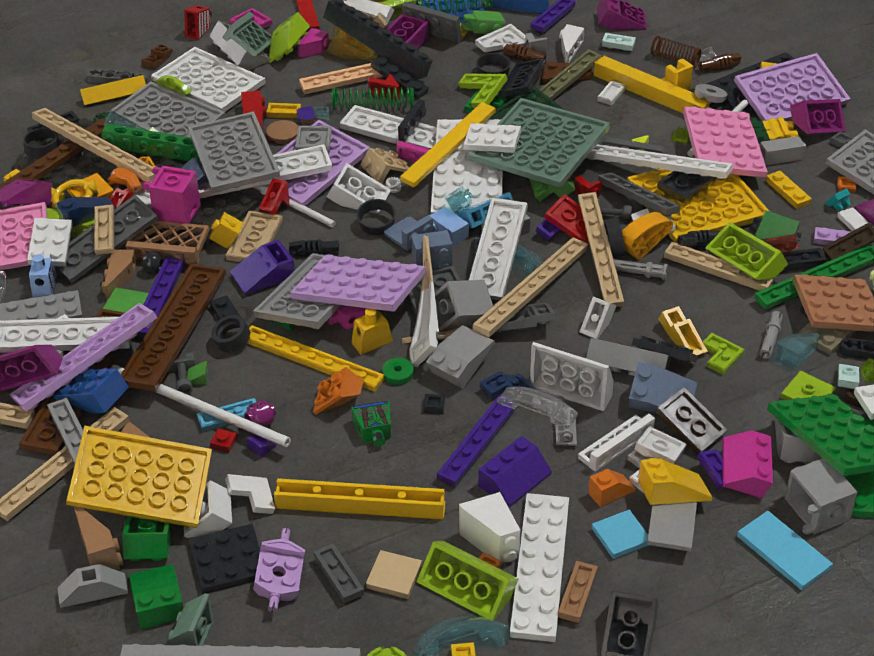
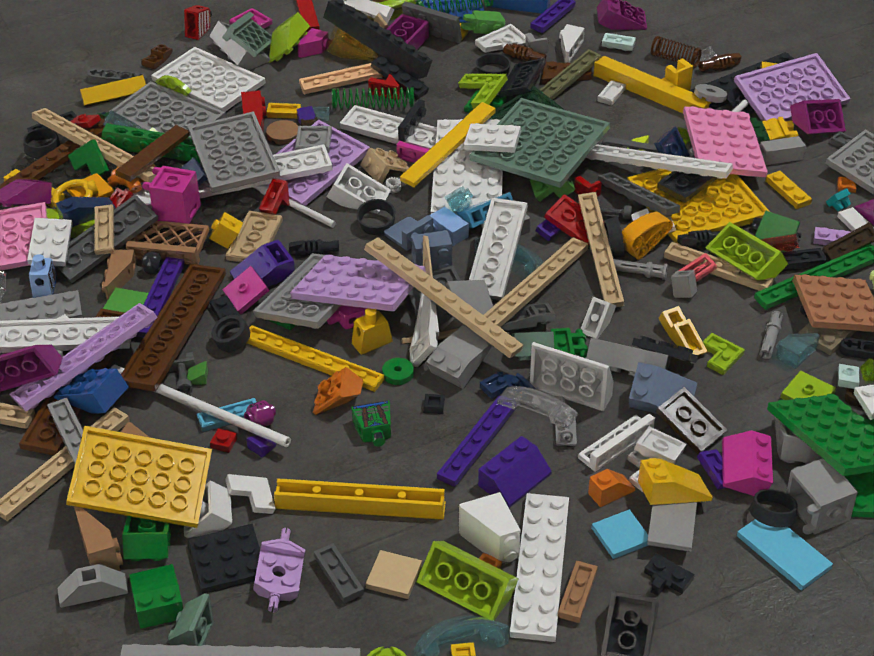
(86, 121): none -> red plate
(89, 155): none -> green tile
(152, 153): none -> reddish brown tile
(246, 290): none -> dark pink plate
(444, 297): none -> tan plate
(527, 339): none -> sand green slope
(564, 341): none -> green plate
(667, 575): none -> black hinge
(672, 143): none -> dark blue plate
(684, 284): none -> light grey panel
(702, 270): none -> coral tile
(773, 518): none -> black tyre

